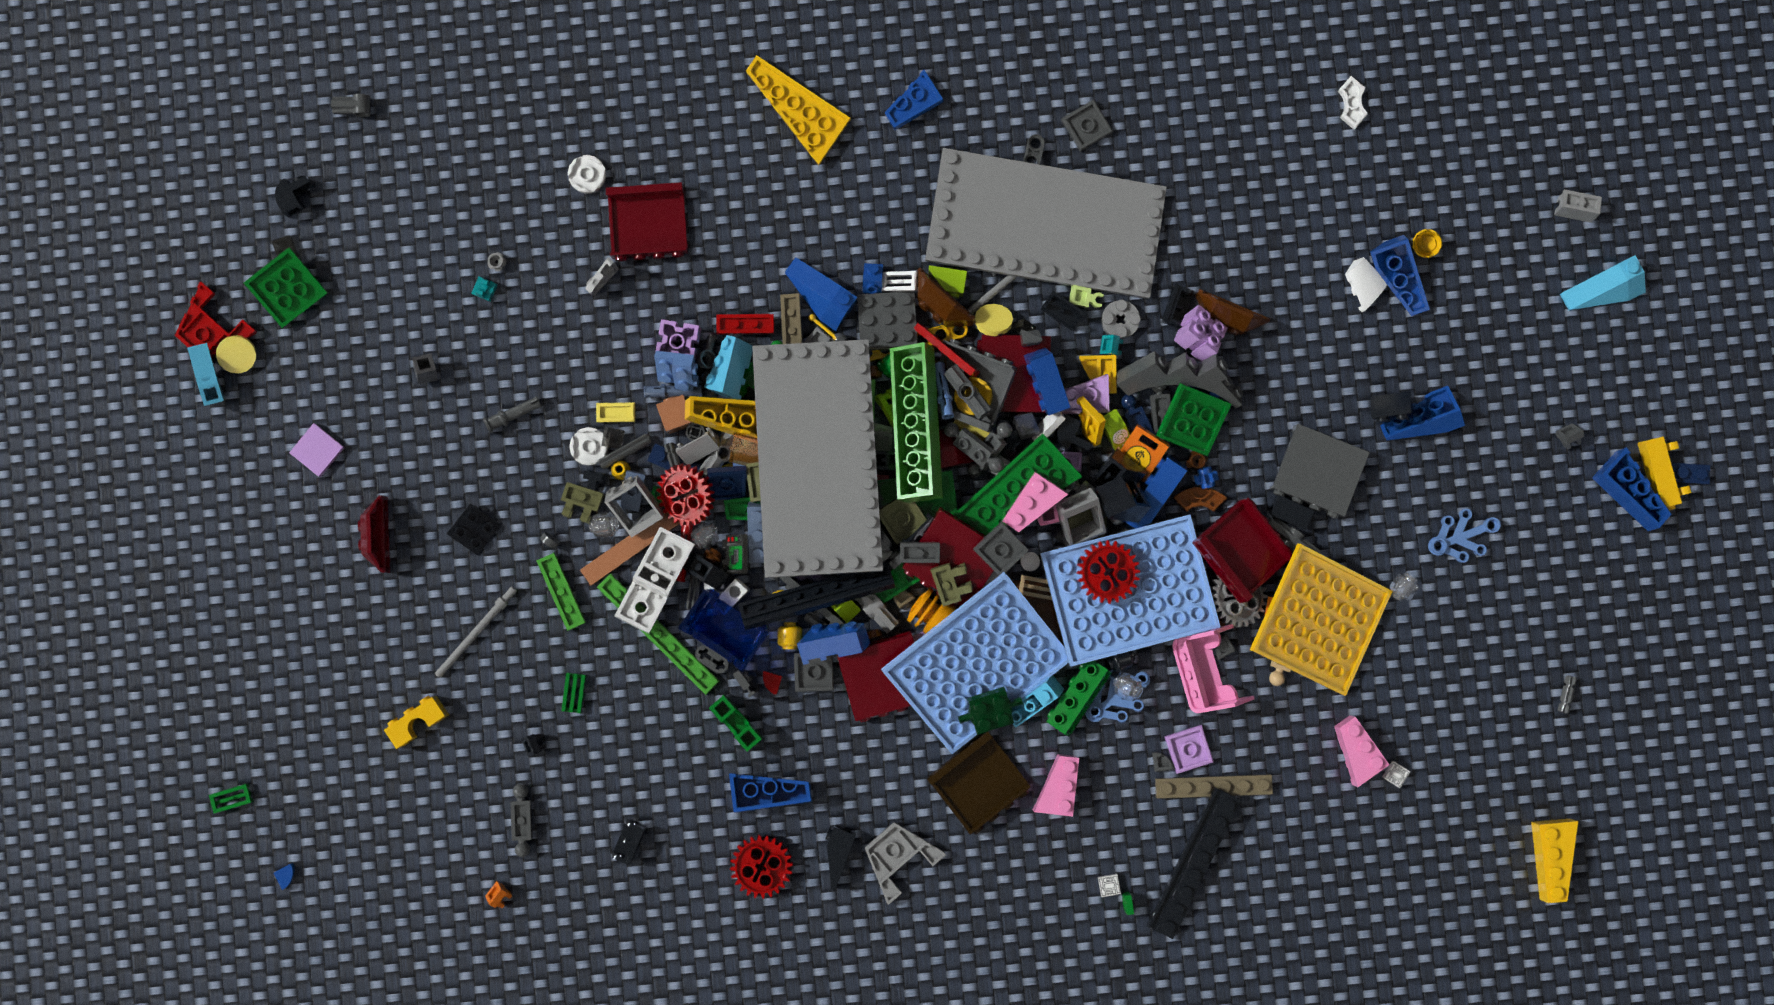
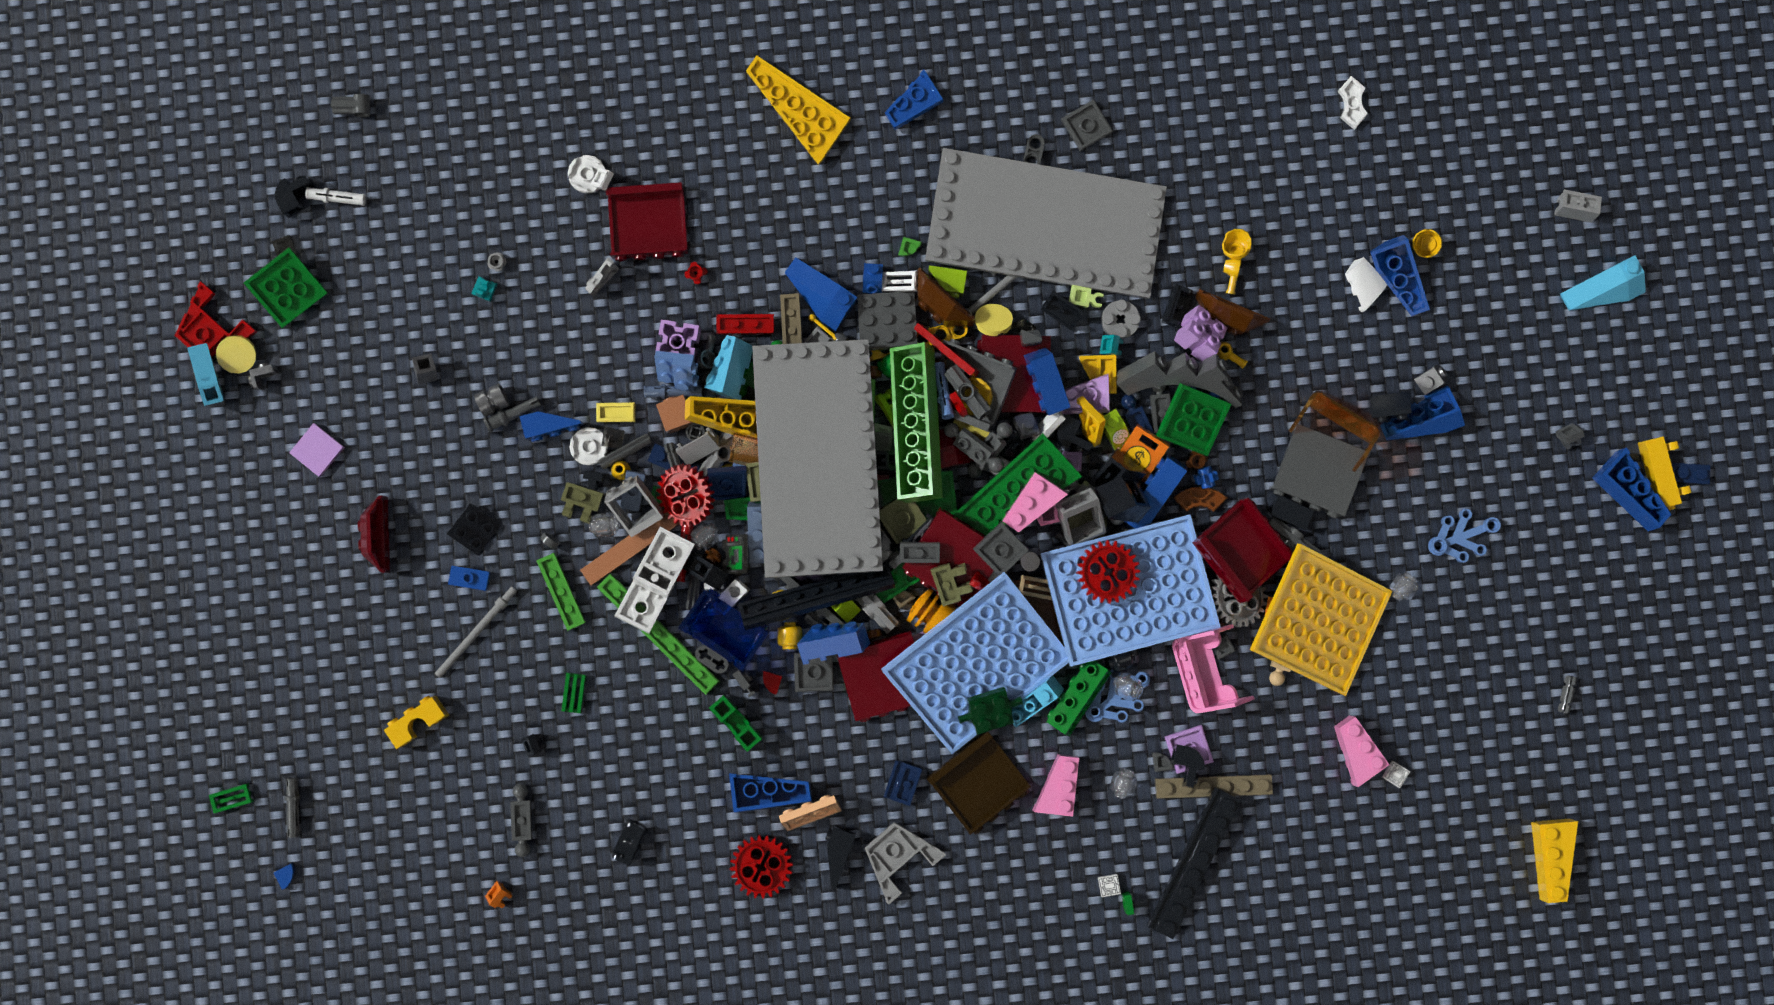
(265, 370): none -> flat silver bracket
(292, 801): none -> dark grey pin
(313, 193): none -> white pin
(469, 578): none -> blue plate
(491, 400): none -> flat silver wheel
(542, 424): none -> blue slope
(602, 179): none -> white tile
(690, 273): none -> red plate
(810, 812): none -> light nougat plate
(902, 782): none -> dark blue plate
(909, 247): none -> bright green tile
(957, 403): none -> red tile
(978, 581): none -> red tile
(1123, 783): none -> clear head
(1191, 760): none -> black brick
(1230, 355): none -> yellow bar
(1232, 268): none -> yellow bar
(1236, 244): none -> yellow hair
(1344, 417): none -> clear orange windscreen
(1431, 379): none -> flat silver bracket

